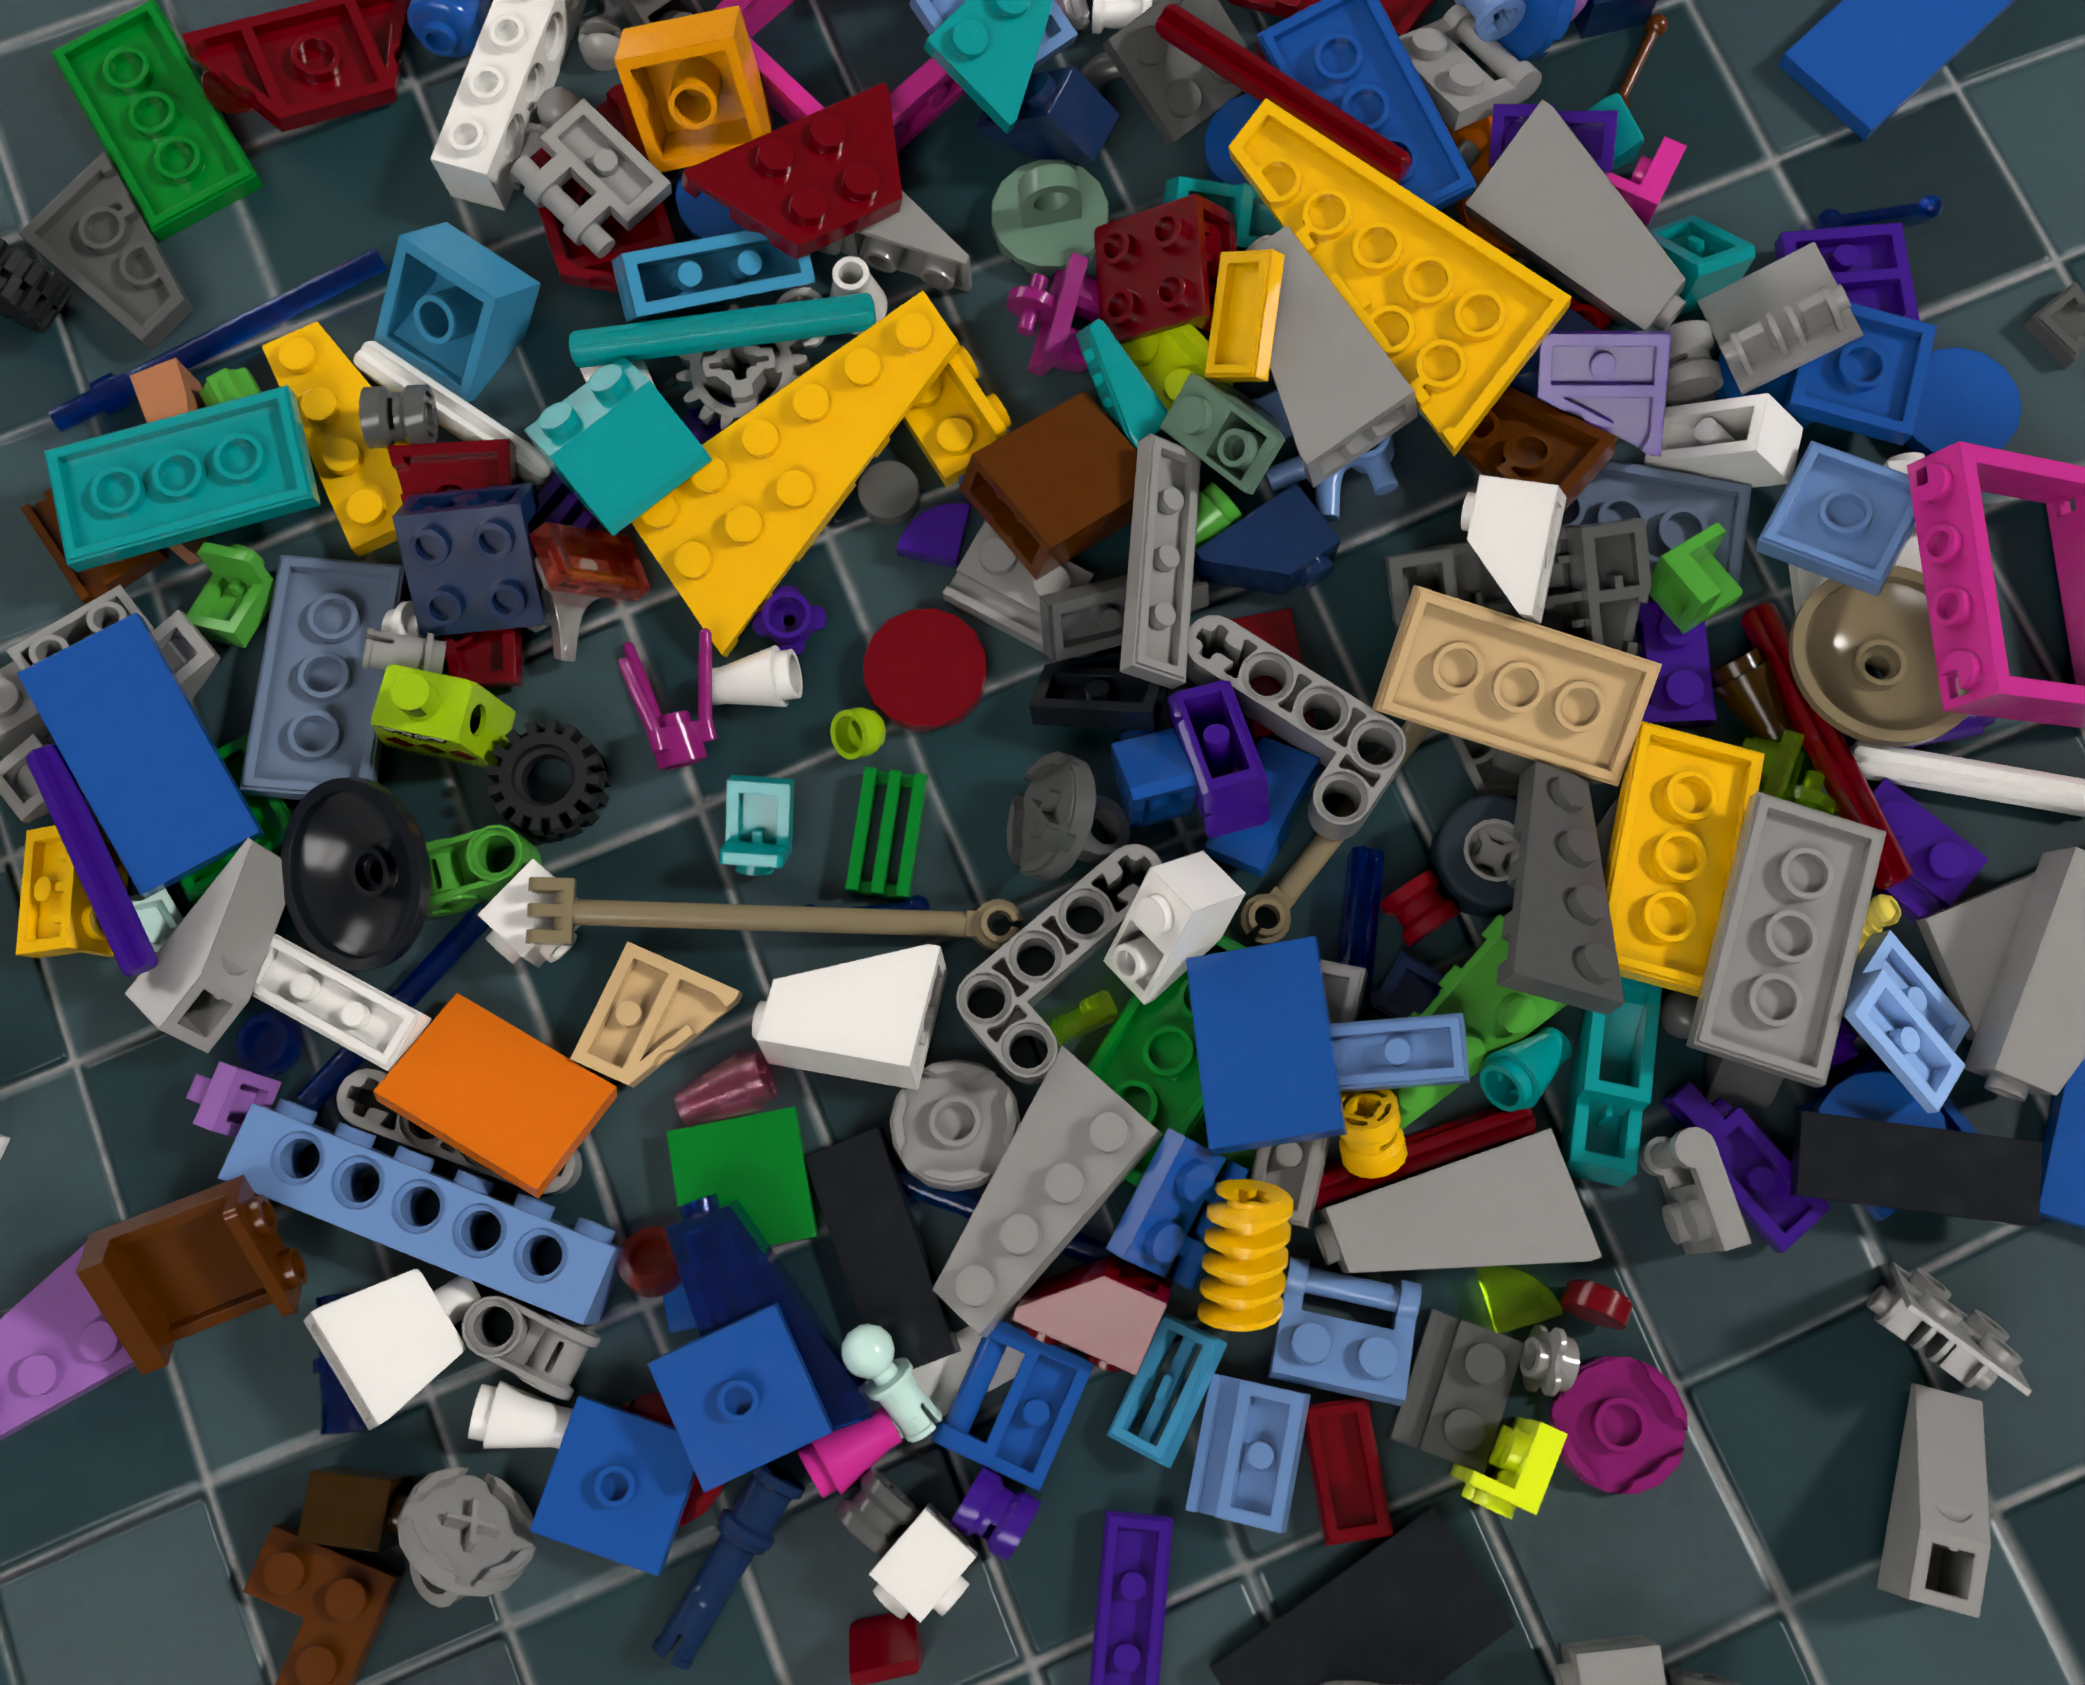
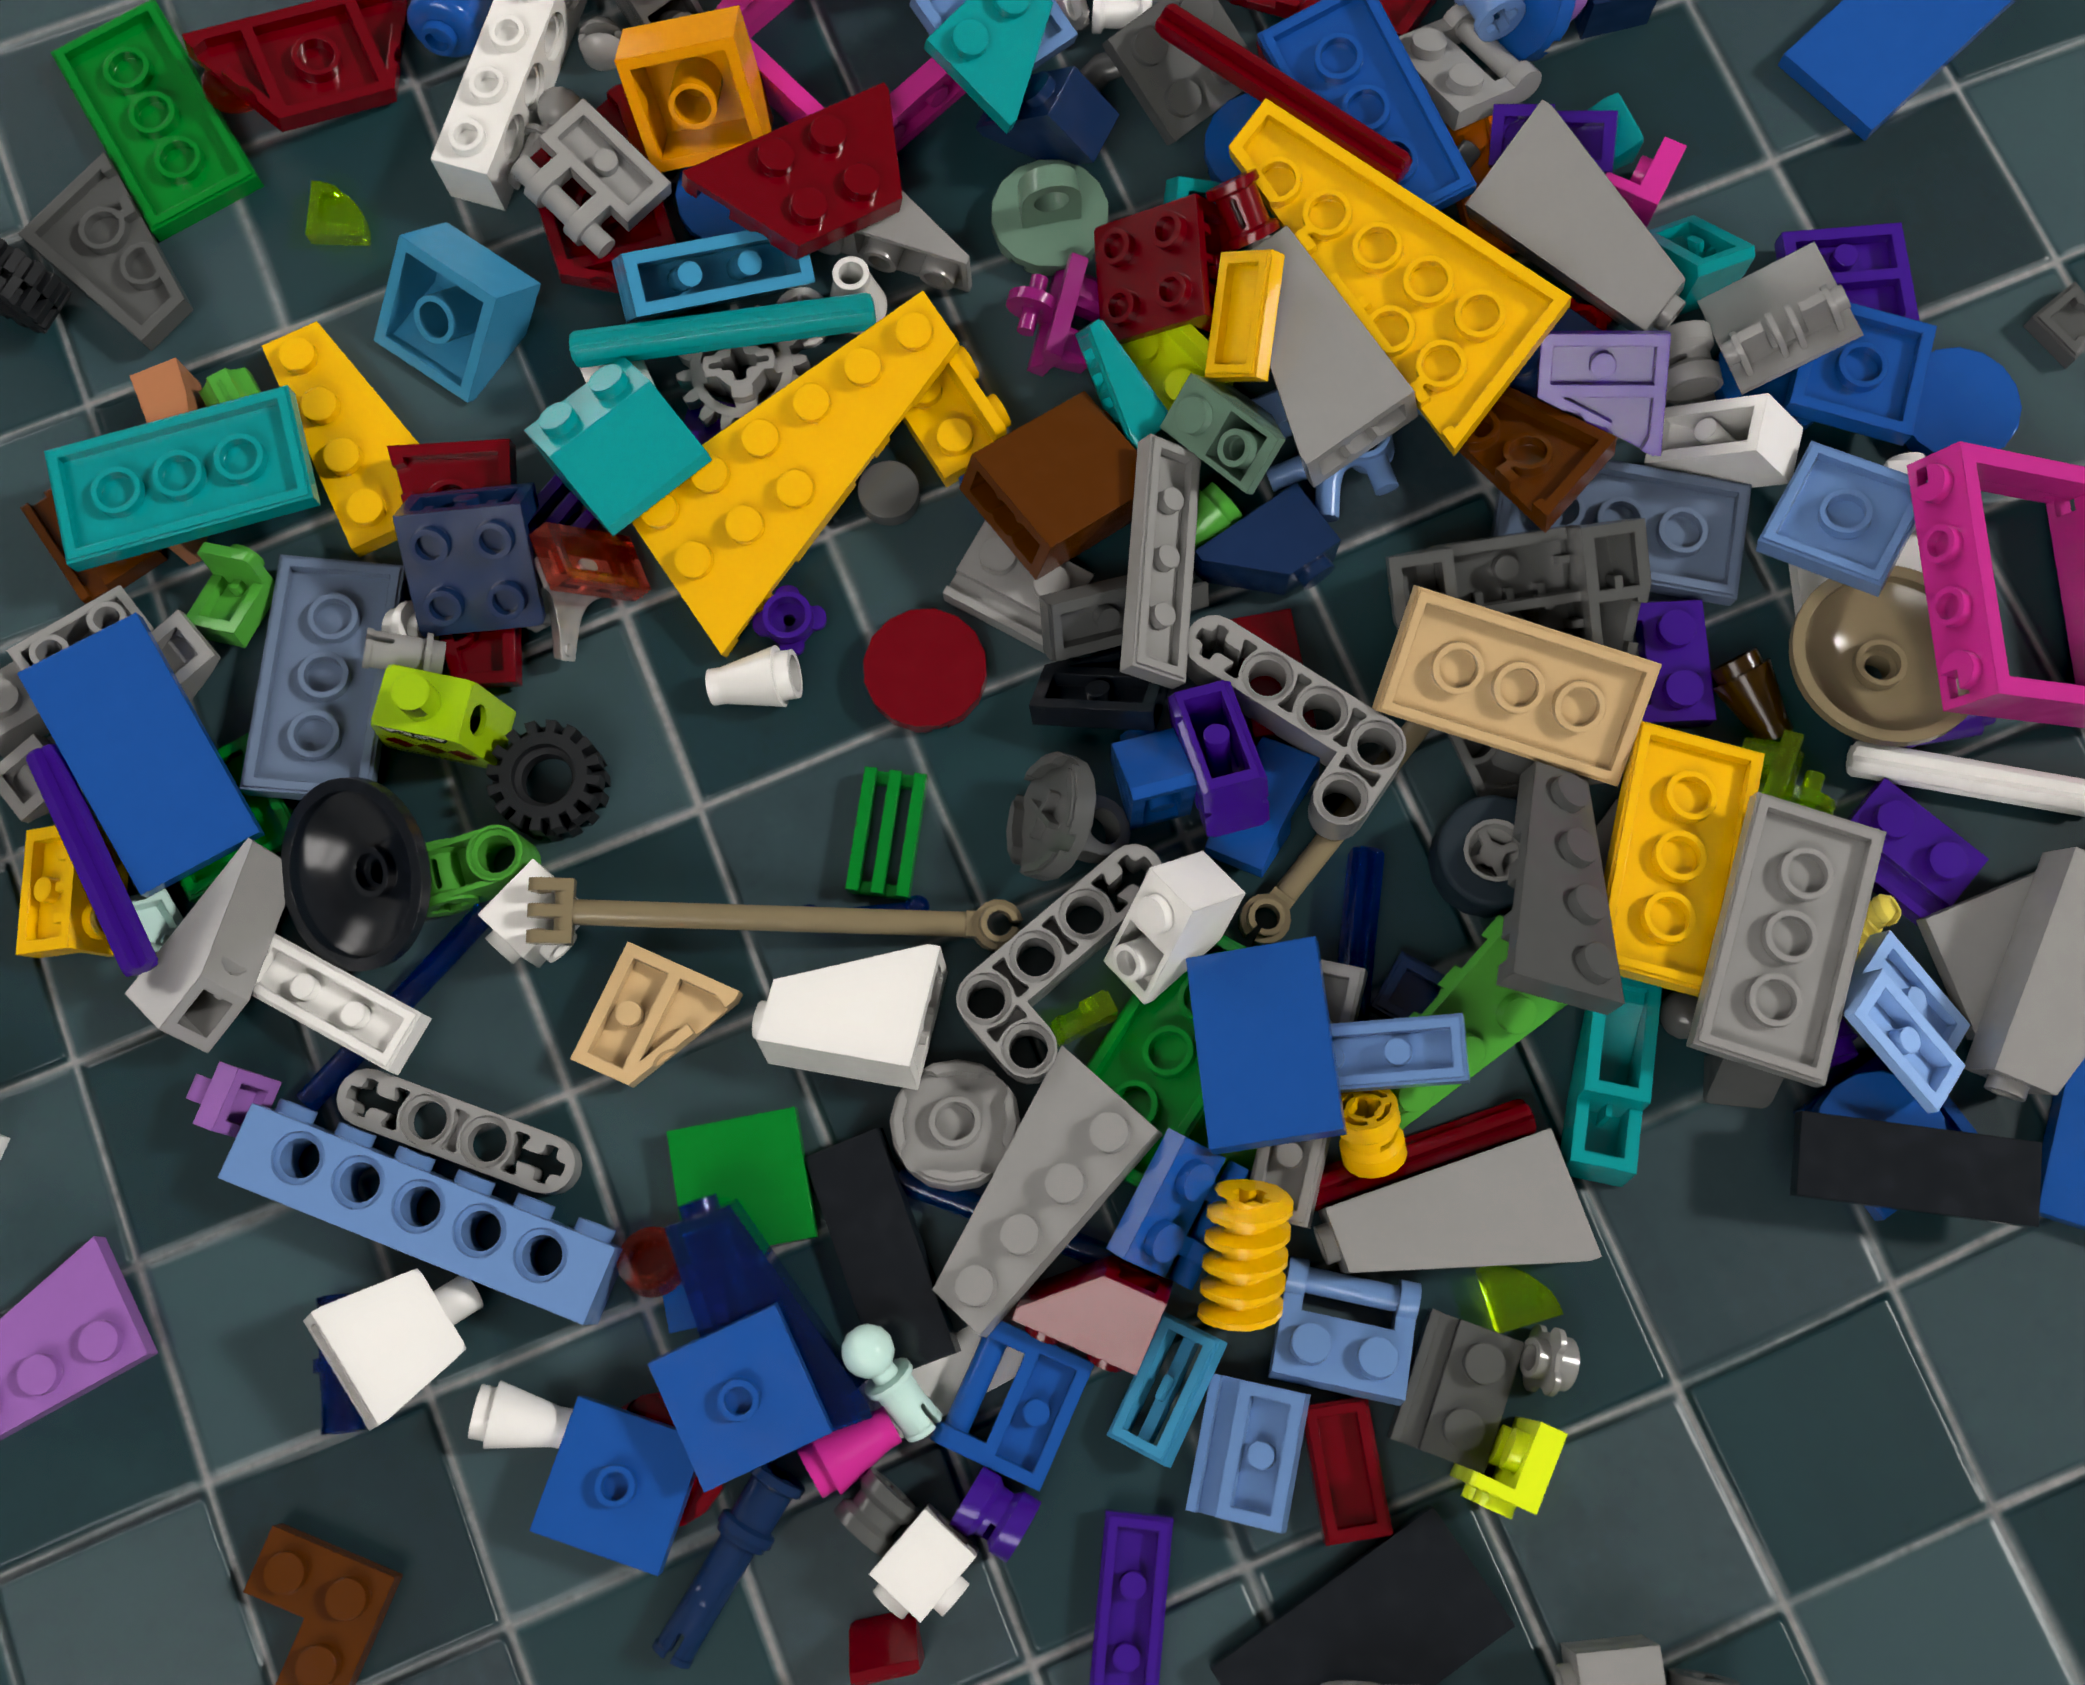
(115, 392): clear blue bar -> none
(190, 1269): reddish brown panel -> none
(269, 1043): clear blue plate -> none
(334, 218): none -> clear neon green tile
(353, 1508): dark brown brick -> none
(398, 415): dark grey wheel -> none
(452, 411): white axle -> none
(464, 1535): light grey tile -> none
(496, 1094): orange tile -> none
(542, 1348): light grey piece -> none
(673, 736): magenta plant -> none
(727, 1090): clear pink cone -> none
(758, 823): teal bracket -> none
(857, 732): lime hinge -> none
(936, 535): dark purple tile -> none
(1242, 210): none -> dark red bush
(1420, 907): dark red wheel -> none
(1516, 536): white slope -> none
(1521, 1072): teal cone -> none
(1596, 1304): dark red tile -> none
(1620, 1425): magenta tile -> none
(1655, 27): reddish brown hinge -> none
(1691, 581): bright green panel -> none
(1699, 1212): light grey plate -> none
(1753, 1166): dark purple hinge -> none
(1825, 745): dark red axle -> none
(1928, 208): clear blue hinge -> none
(1939, 1505): light grey slope -> none
(1964, 1345): light grey hinge -> none

